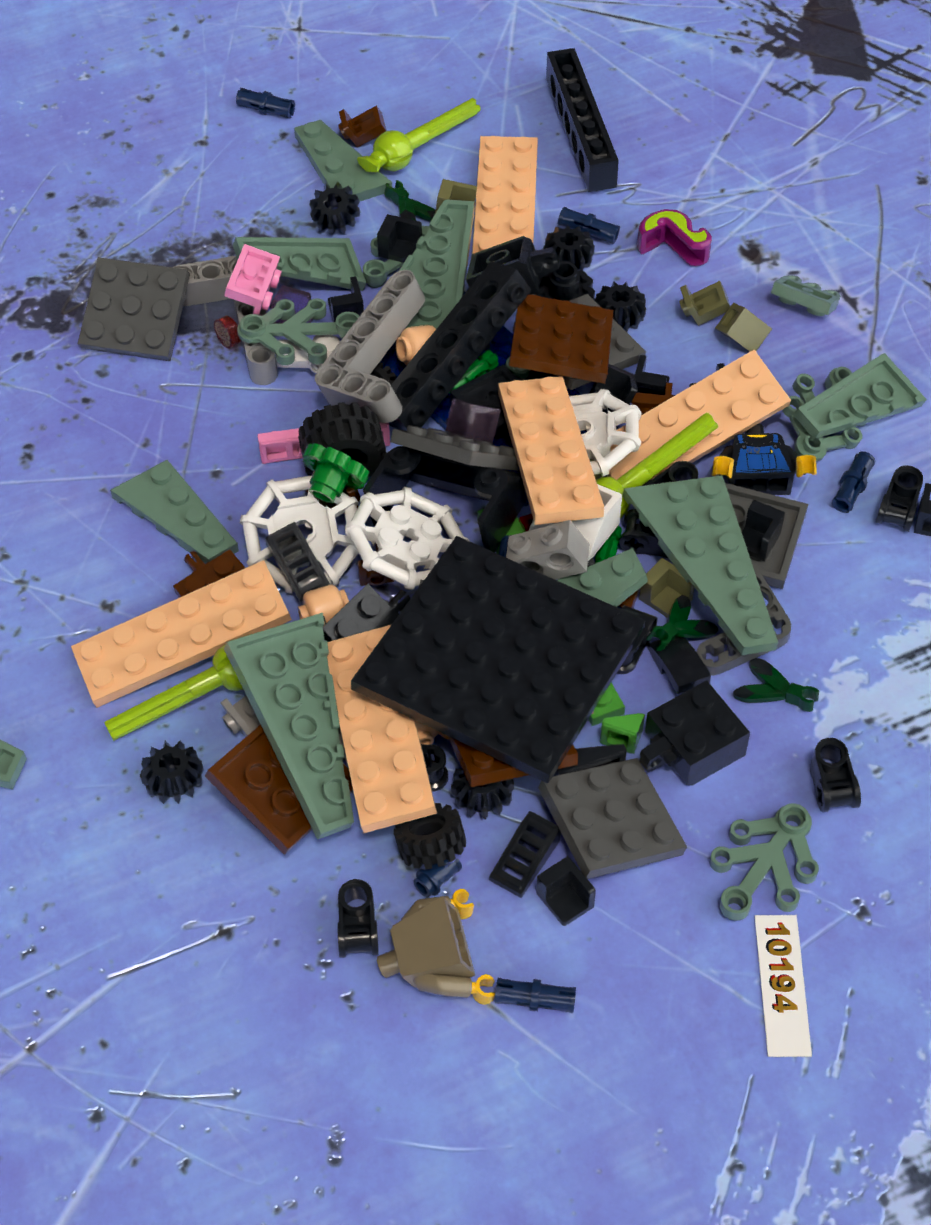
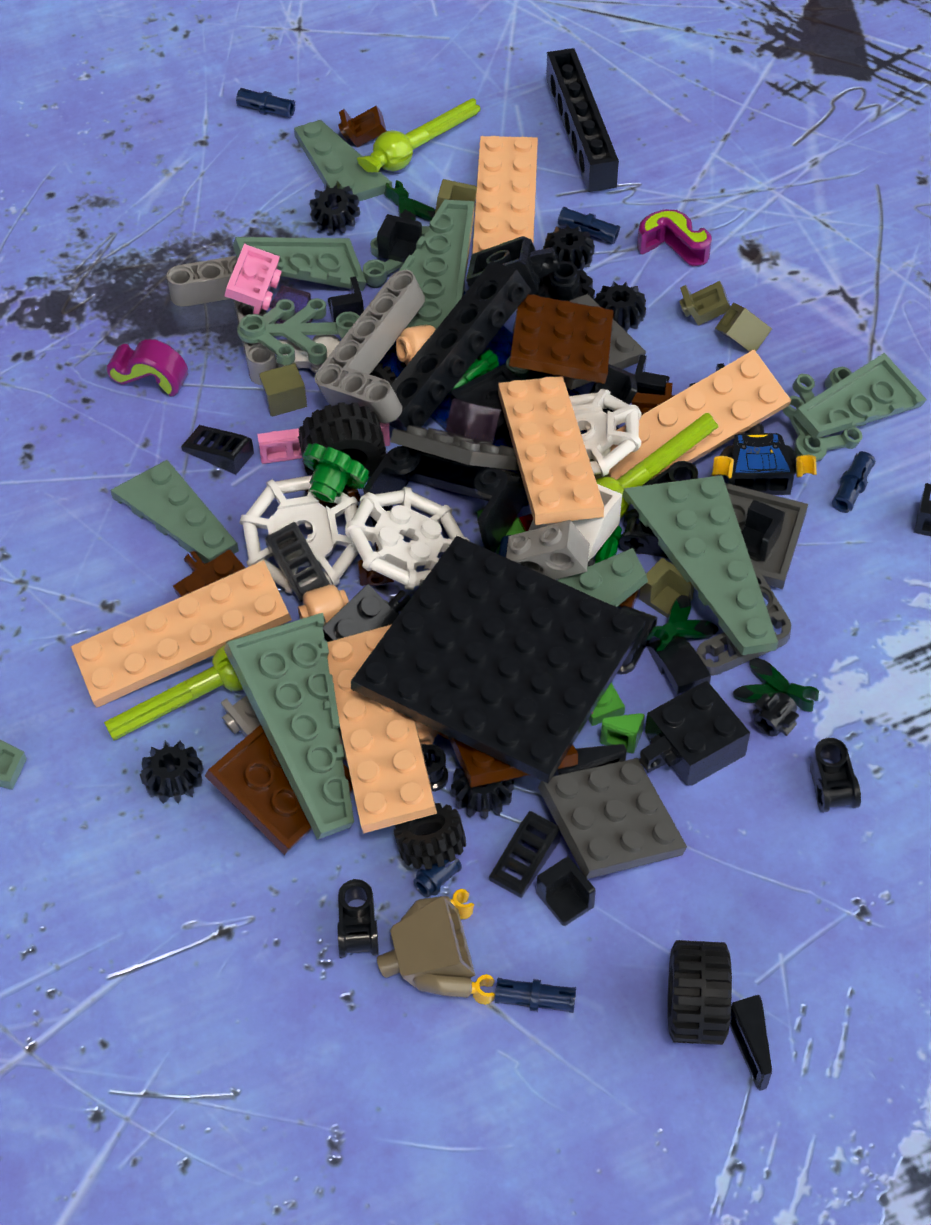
(134, 309): dark grey plate -> none
(149, 359): none -> magenta animal
(227, 331): clear red tile -> none
(232, 461): none -> black slope
(283, 389): none -> olive panel
(699, 992): none -> black tyre
(750, 1033): none -> black slope
(767, 857): sand green plant -> none
(775, 714): none -> black gear
(782, 986): white sticker -> none
(793, 291): sand green plate -> none
(902, 497): black piece -> none

